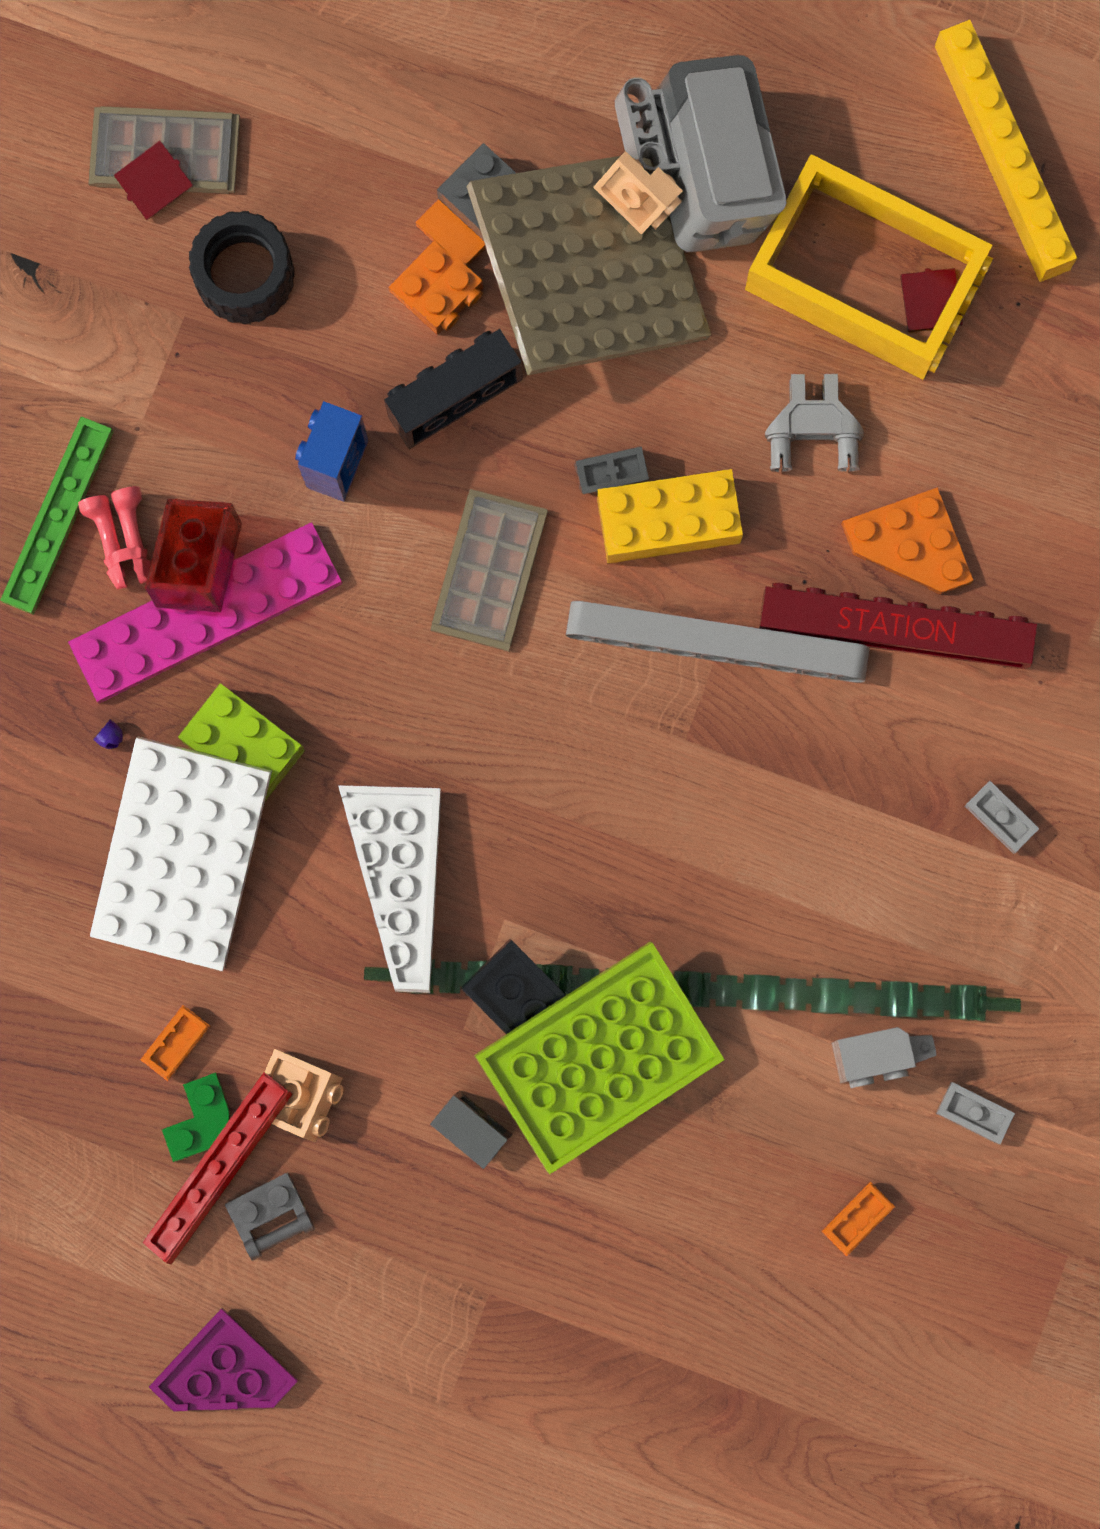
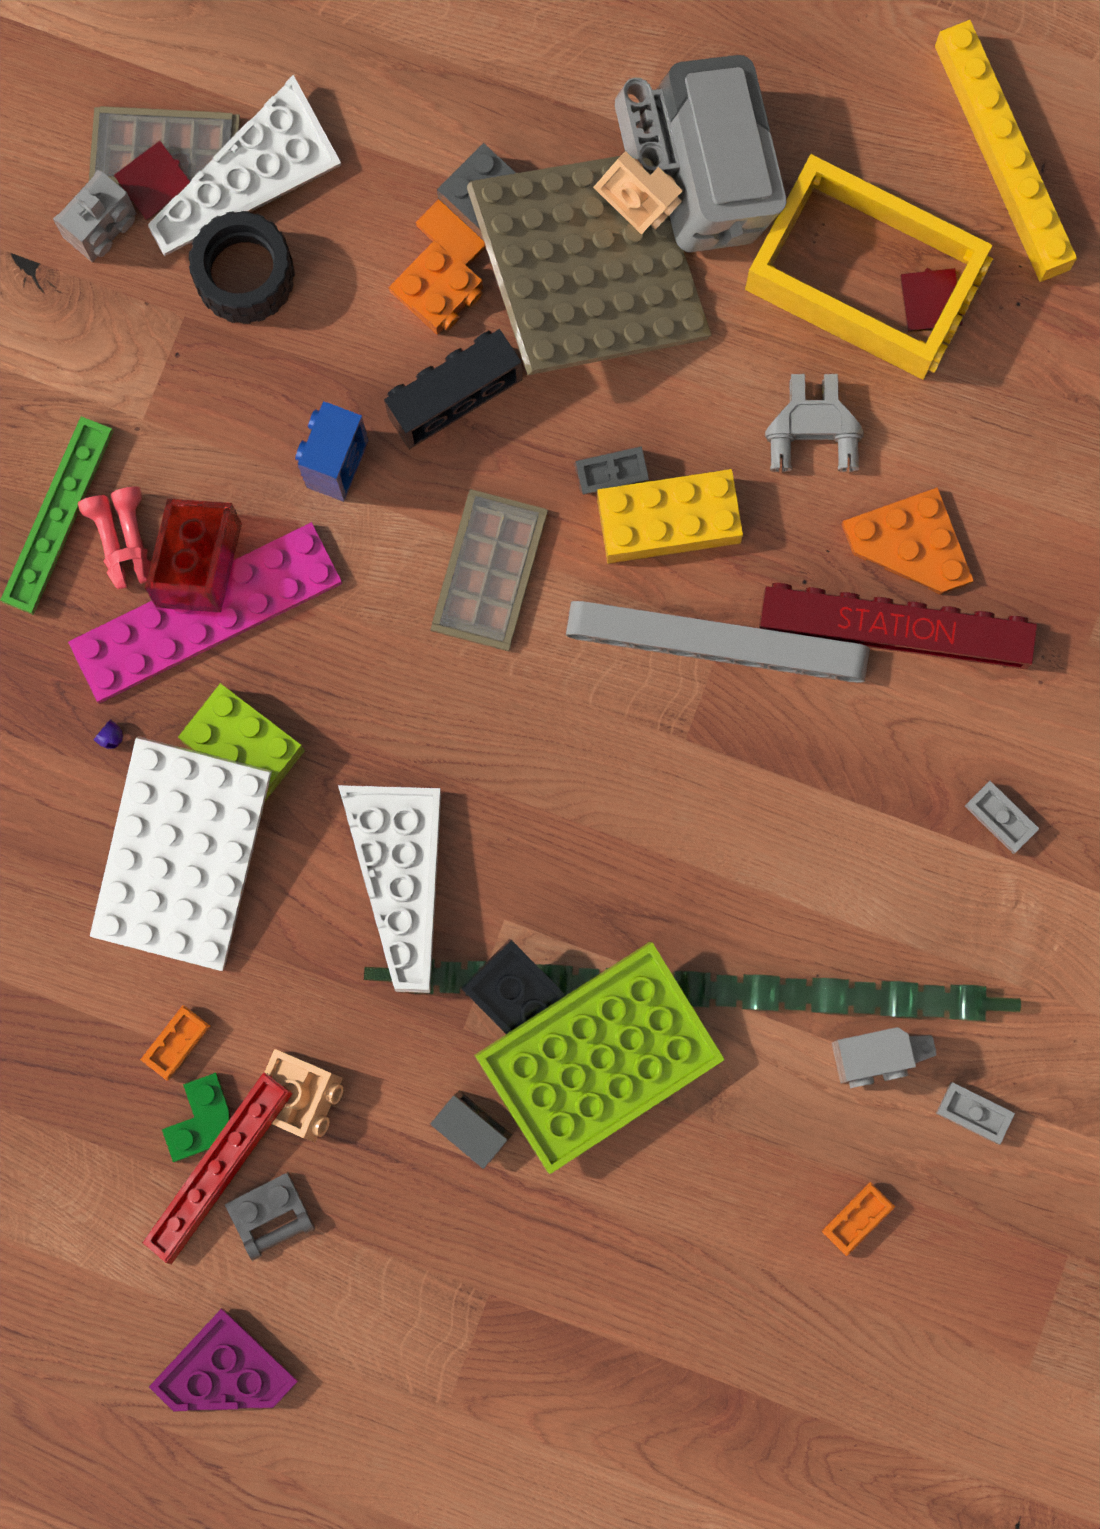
(96, 216): none -> light grey hinge
(259, 164): none -> white wing

